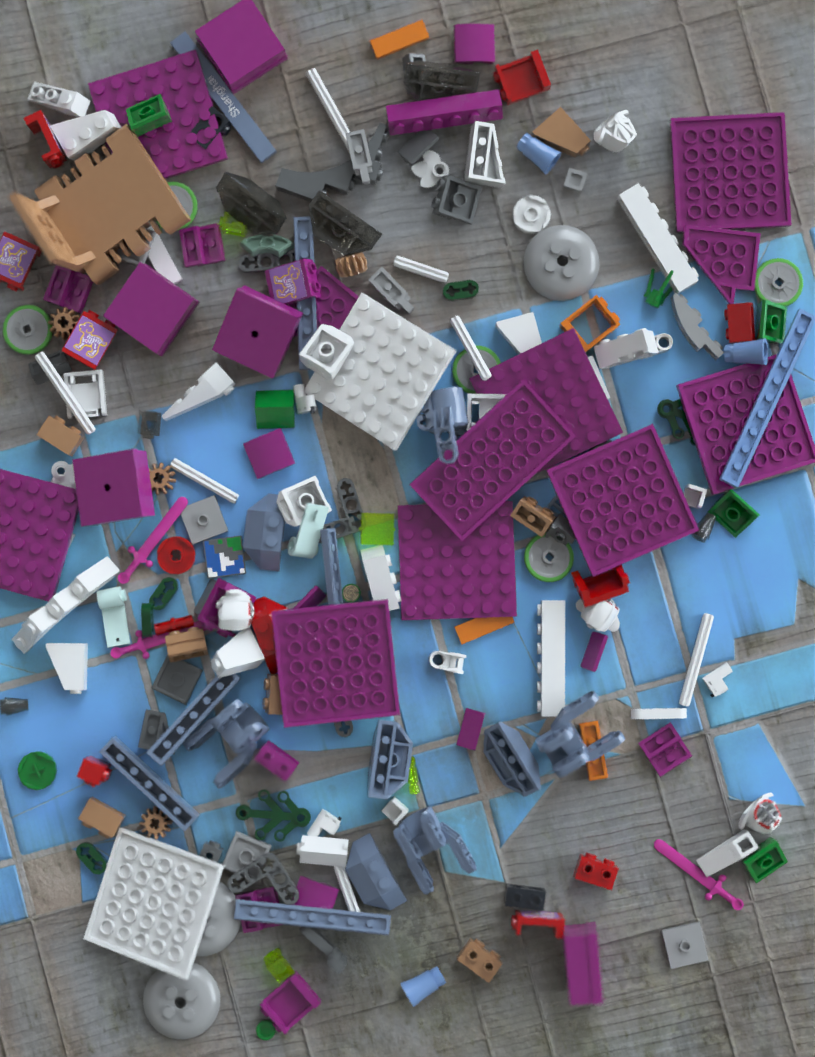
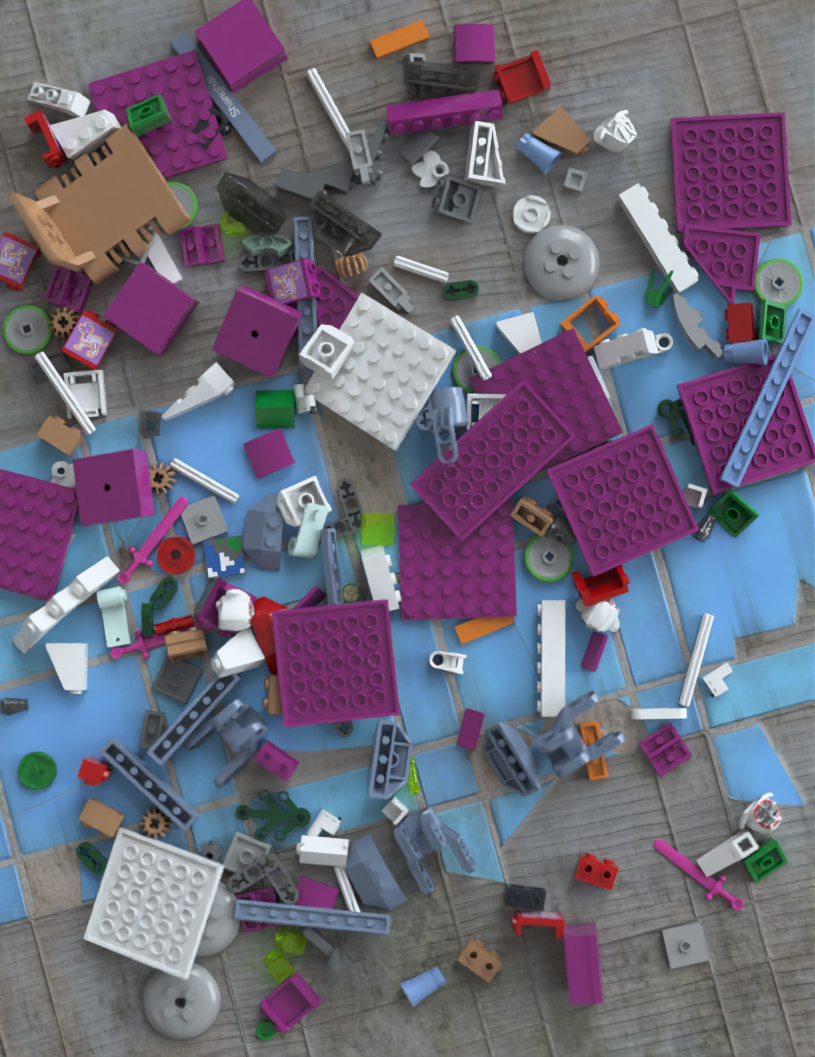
(290, 941): none -> clear neon green bracket

